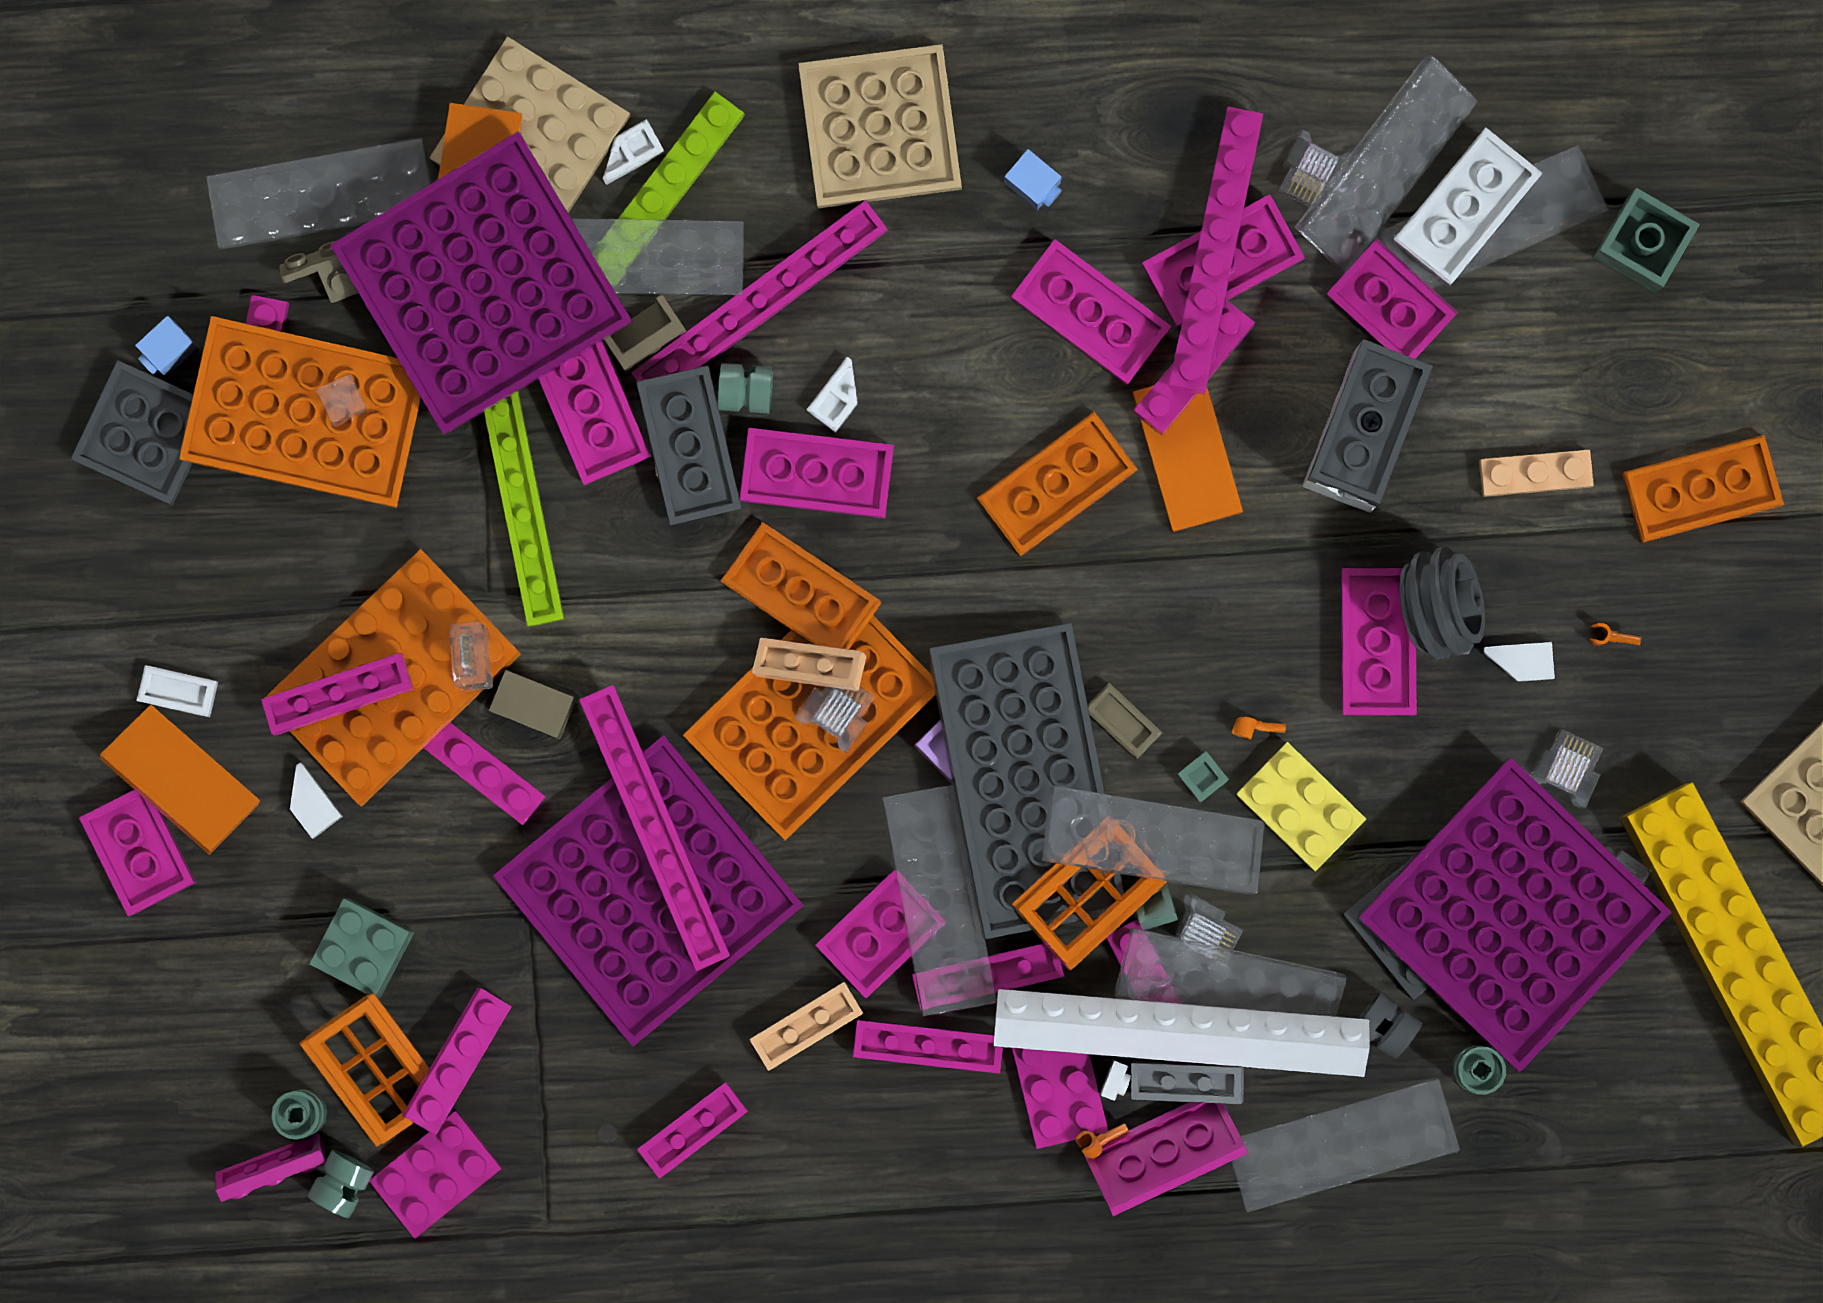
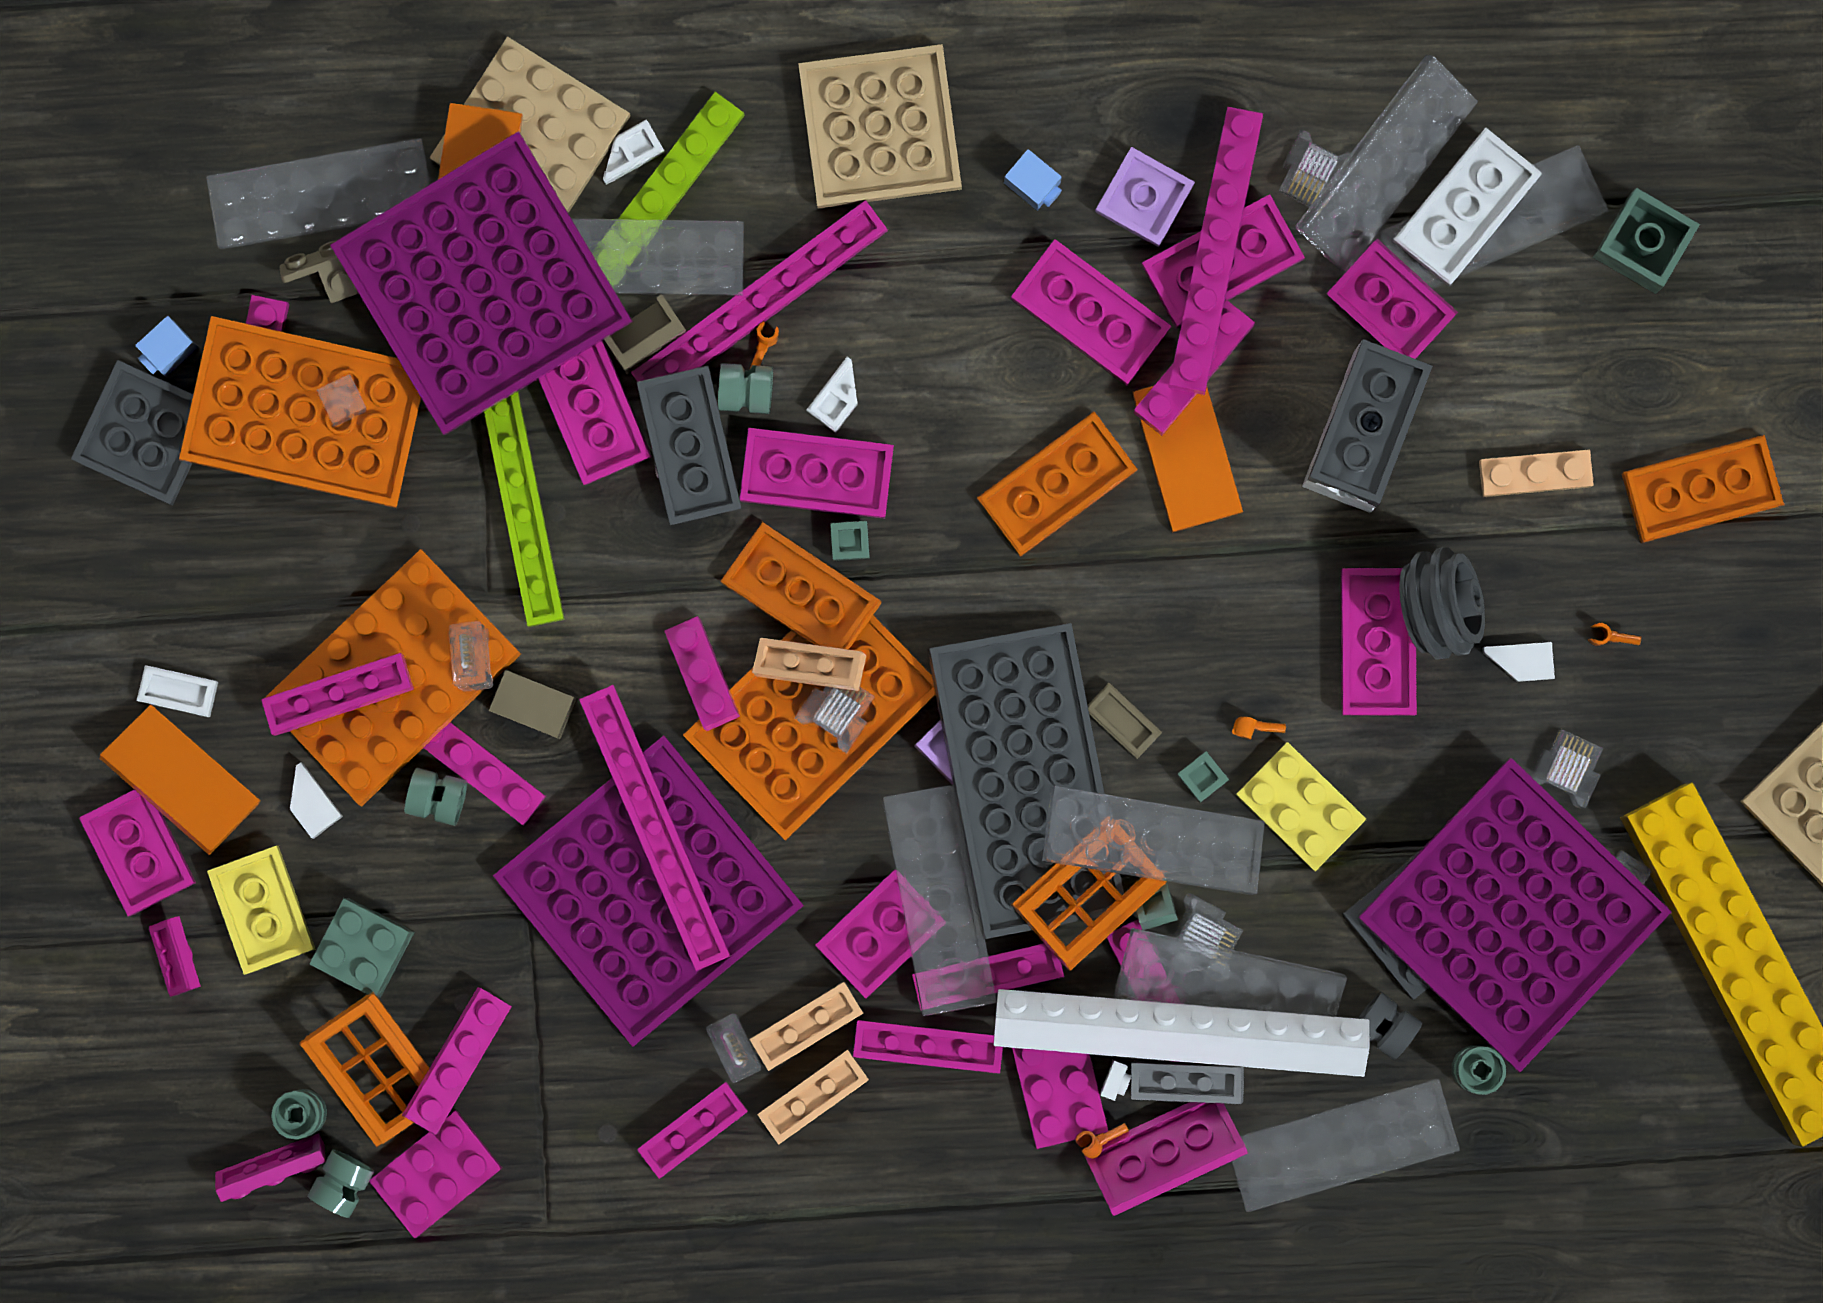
(174, 956): none -> dark pink plate
(261, 910): none -> light yellow plate
(423, 793): none -> sand green wheel
(702, 673): none -> dark pink plate
(734, 1048): none -> clear piece
(763, 344): none -> orange hand
(813, 1097): none -> light nougat plate
(850, 541): none -> sand green plate
(1144, 197): none -> lavender plate

